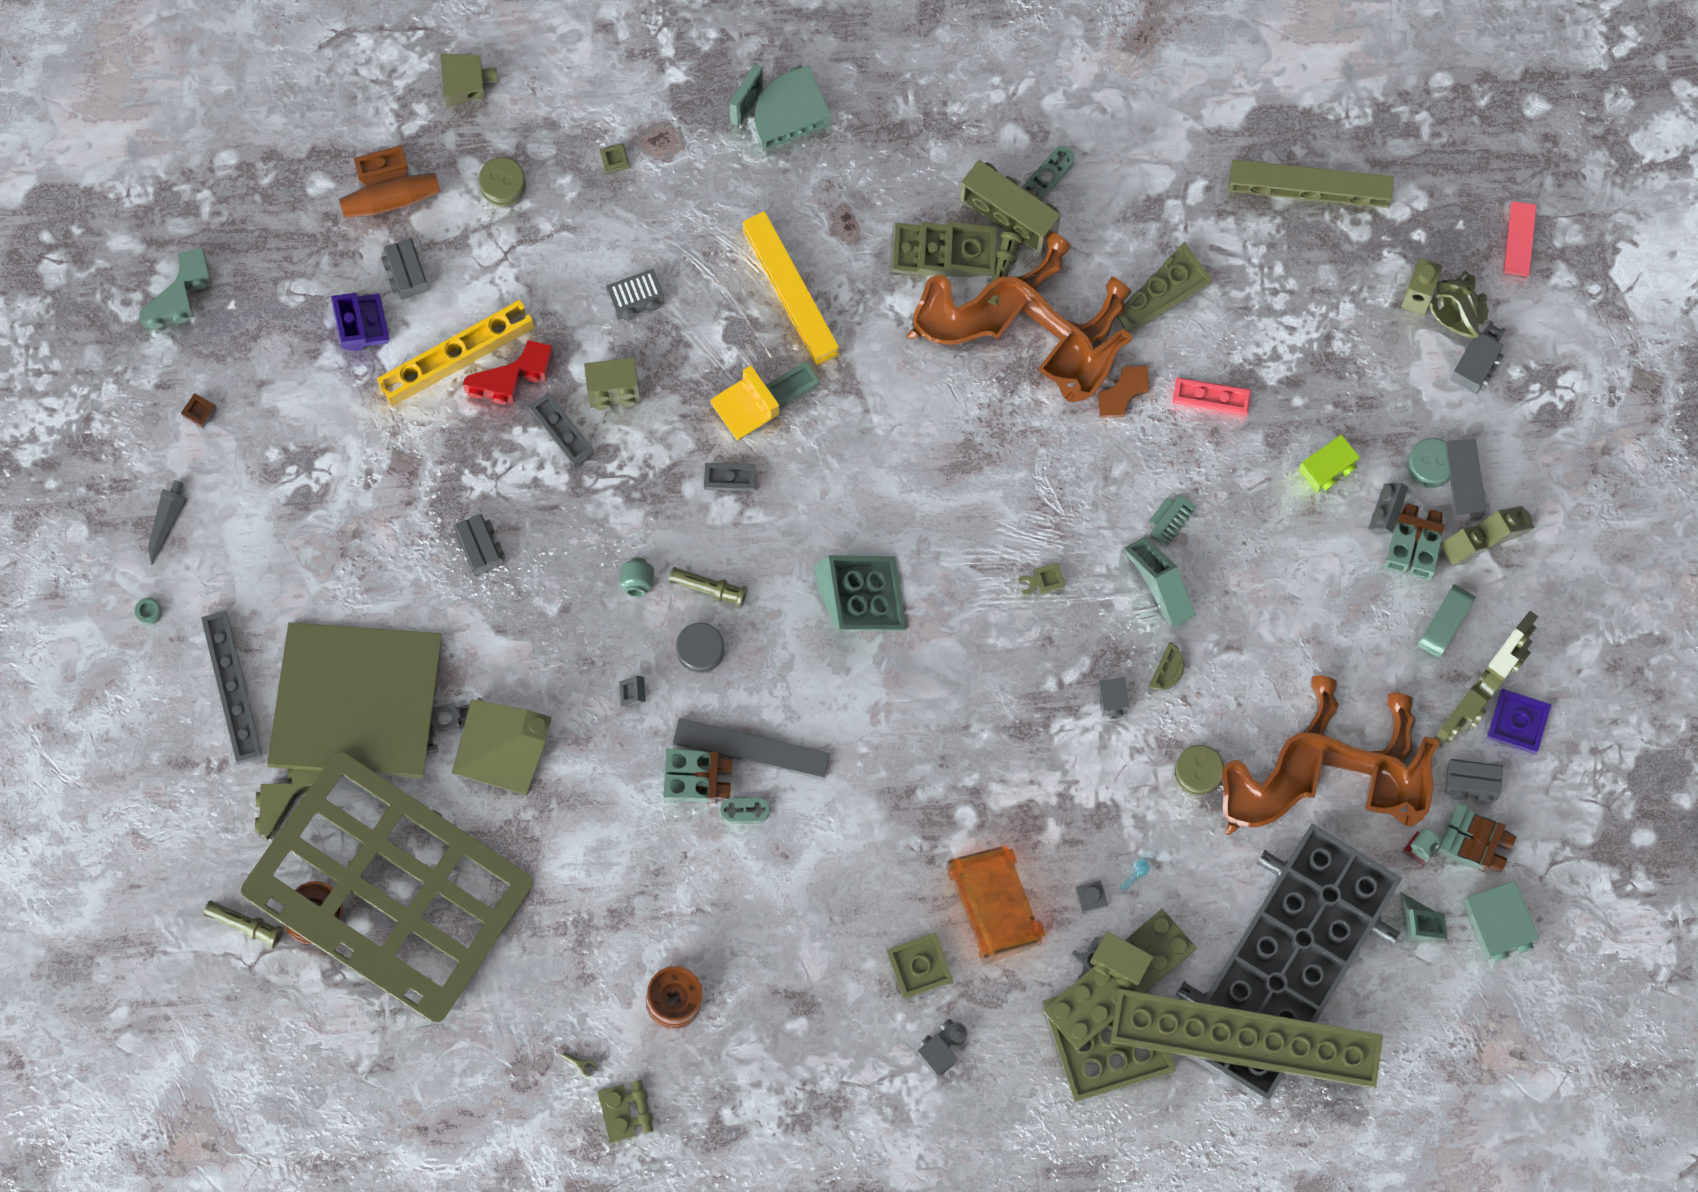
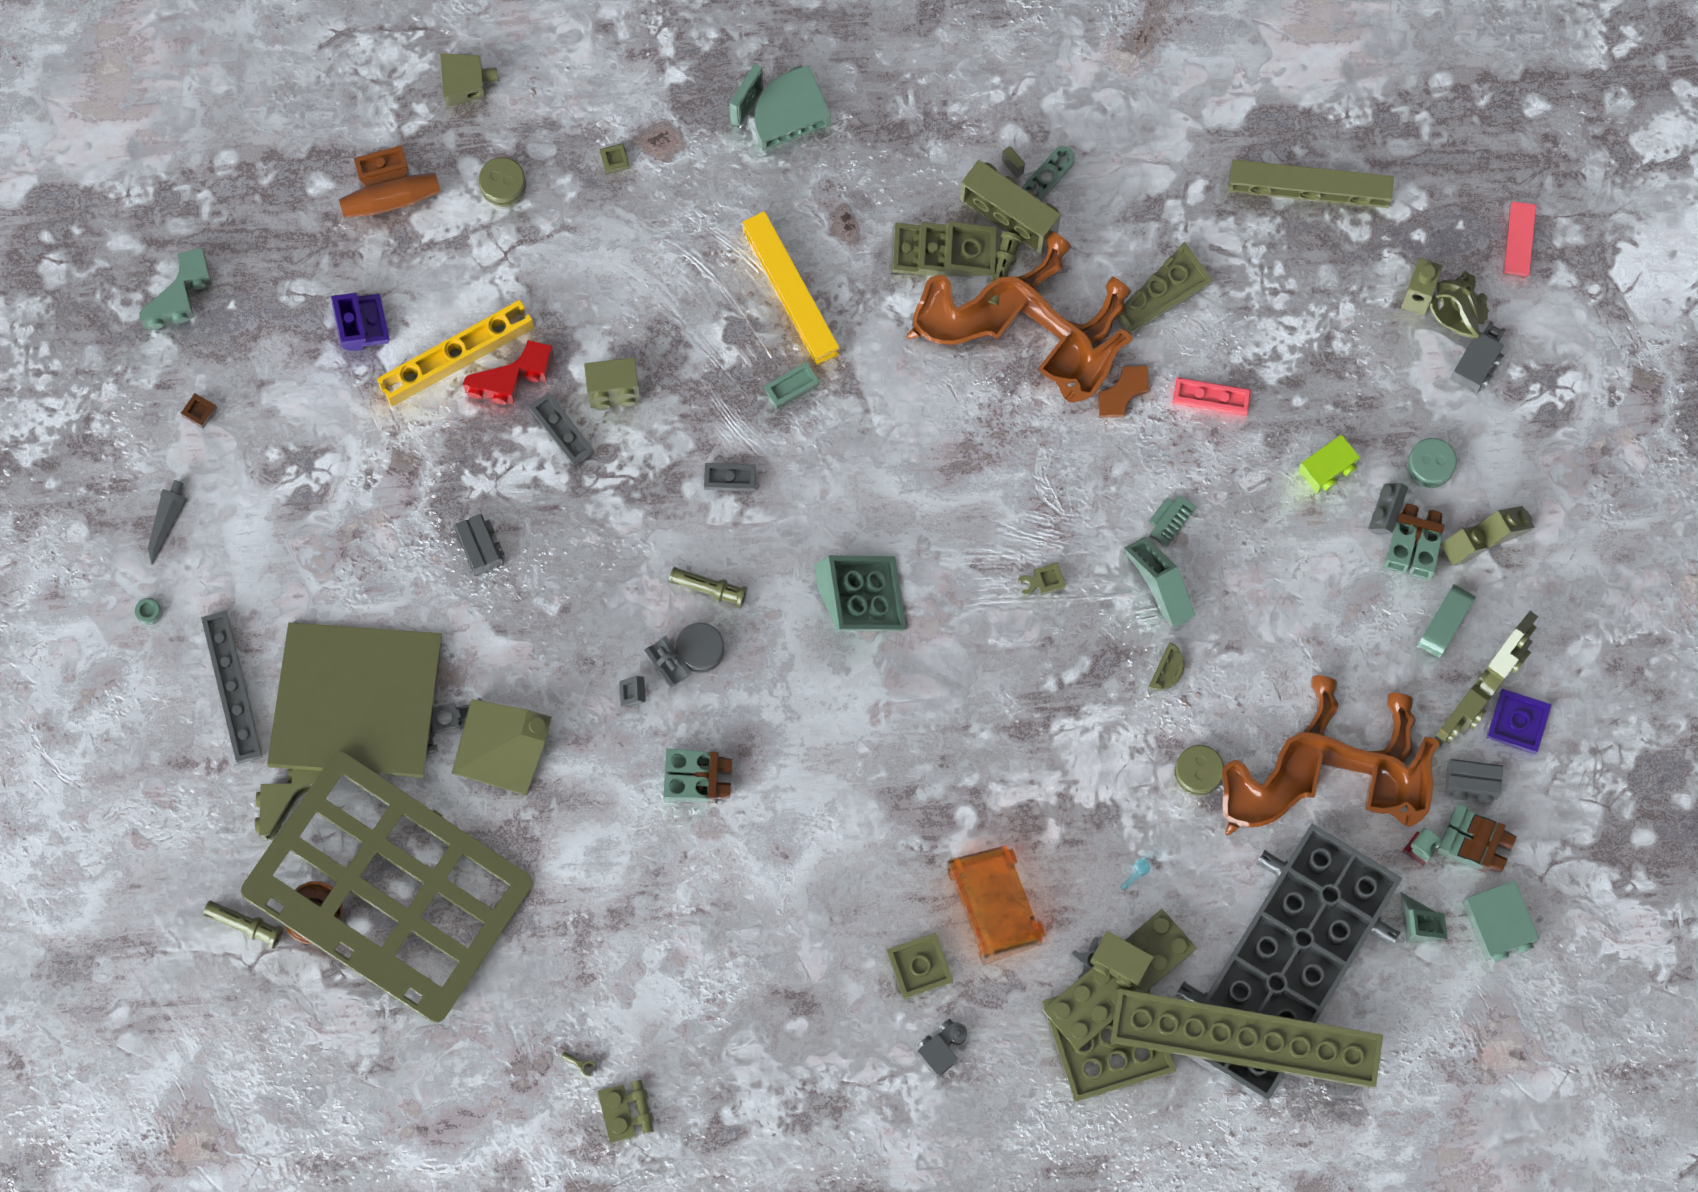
(405, 268): dark grey brick -> none
(635, 295): dark grey brick -> none
(637, 577): sand green head -> none
(668, 662): none -> dark grey hips
(669, 983): dark orange wheel -> none
(745, 817): sand green beam -> none
(746, 405): yellow bracket -> none
(751, 748): dark grey tile -> none
(1013, 162): none -> olive tile
(1091, 896): dark grey plate -> none
(1113, 698): dark grey brick -> none
(1465, 478): dark grey panel -> none

